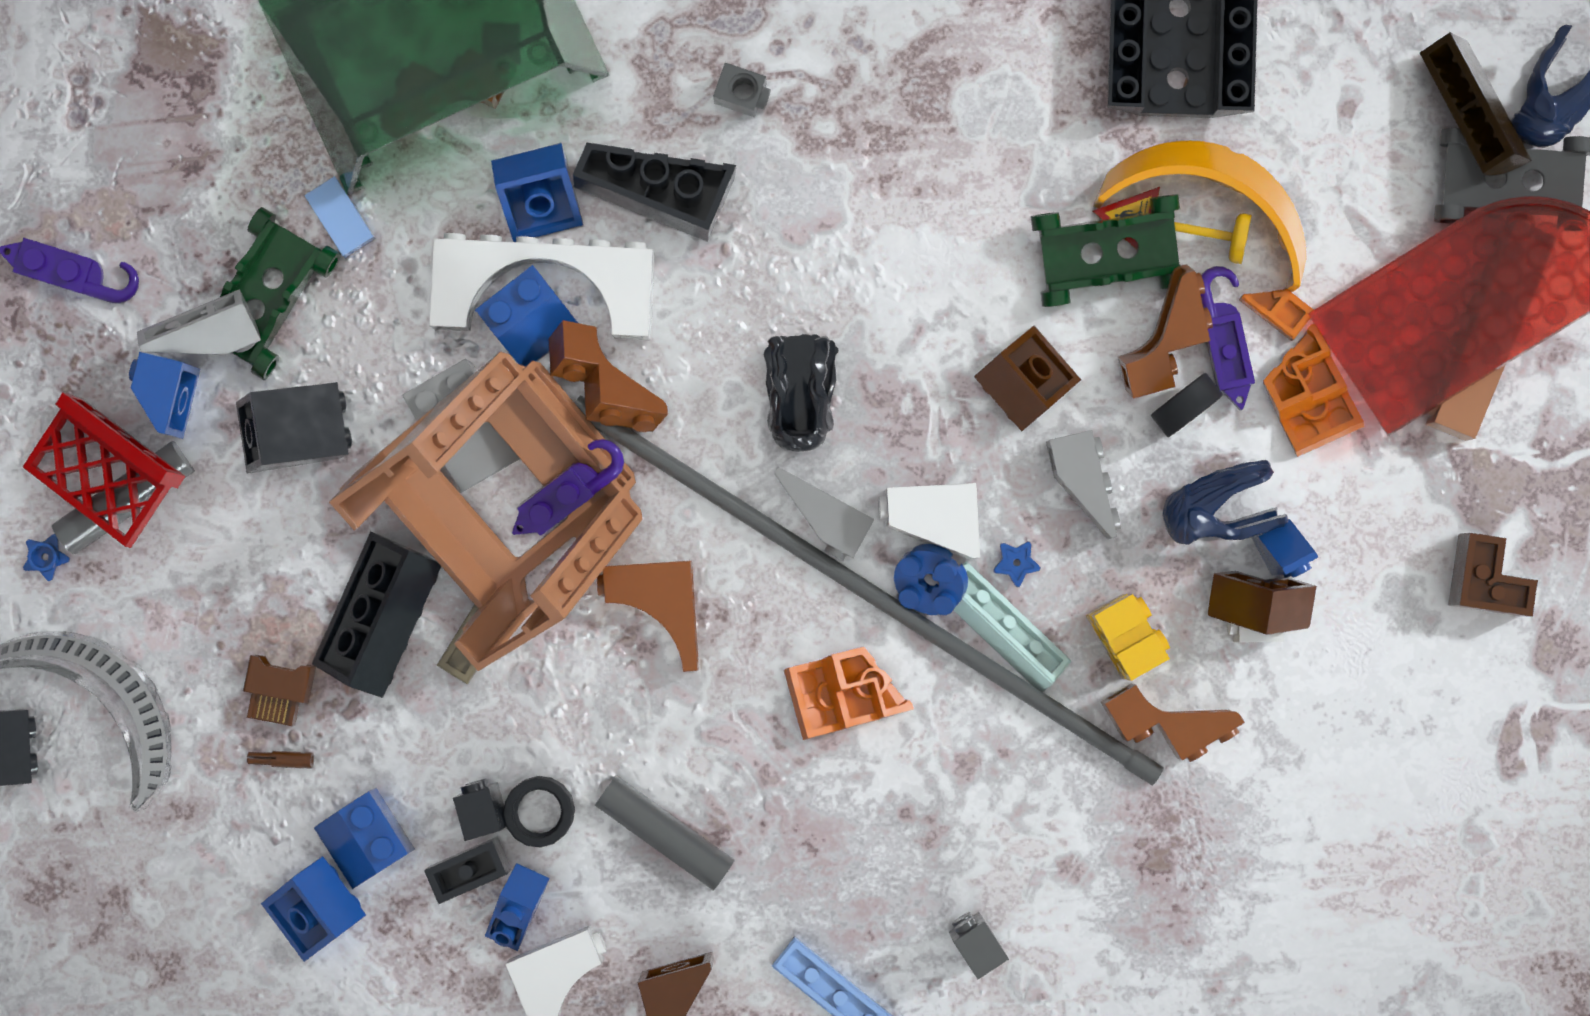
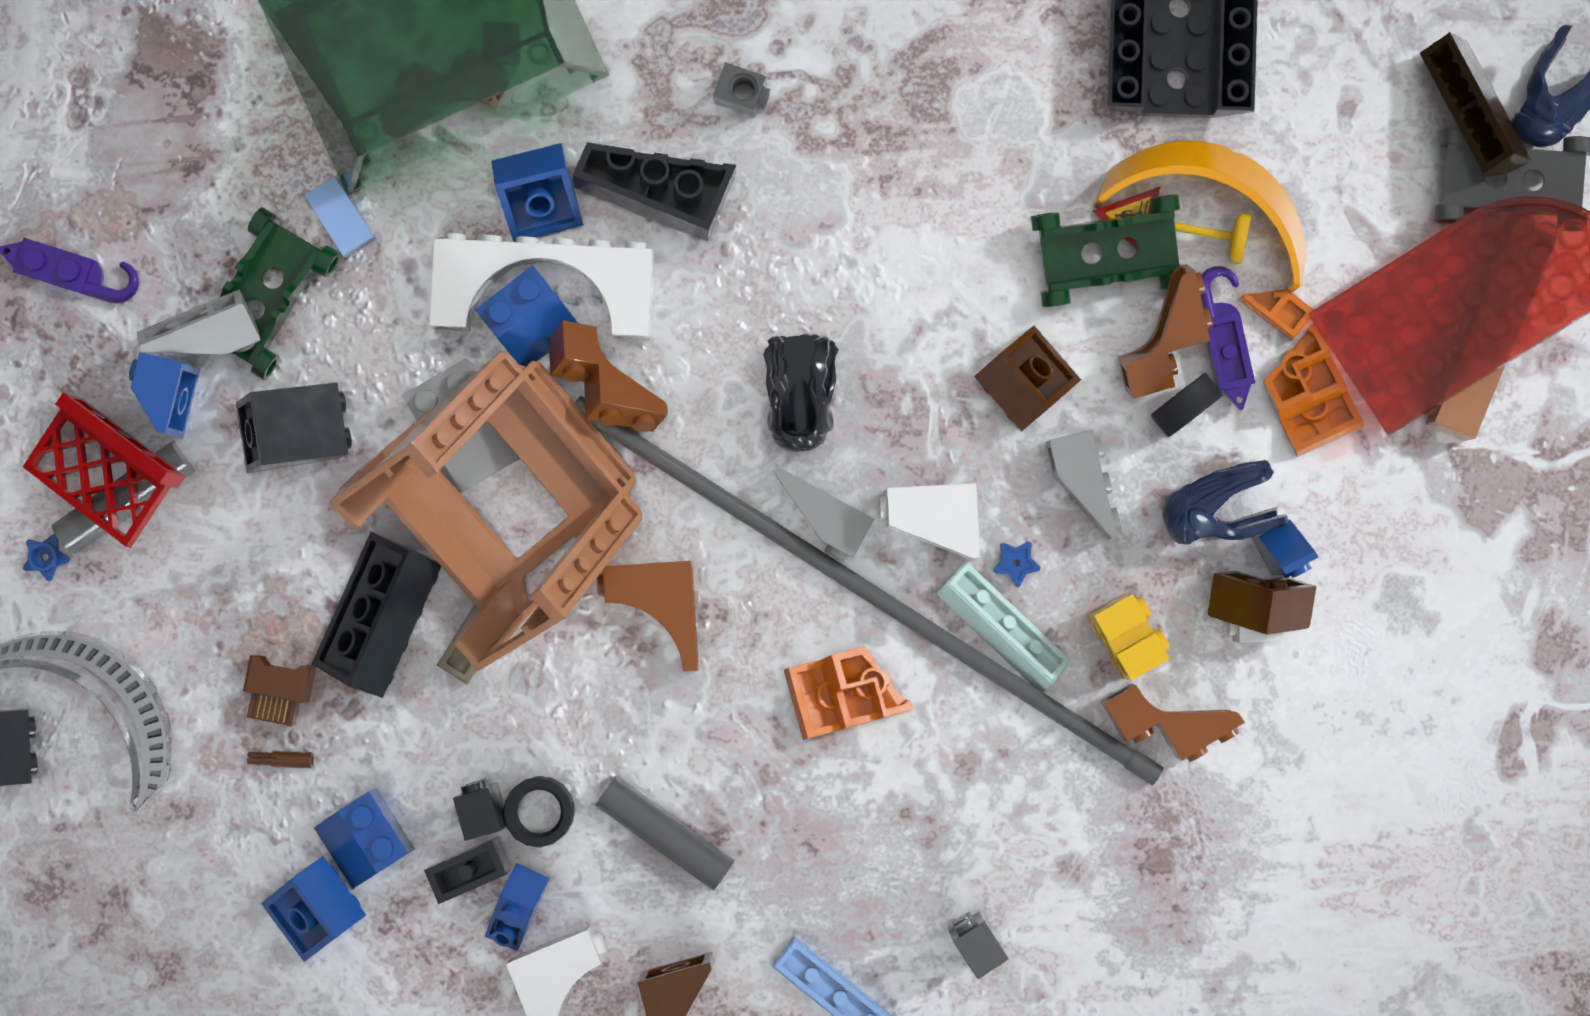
(566, 492): dark purple plate -> none
(921, 596): blue plate -> none
(1479, 578): reddish brown panel -> none

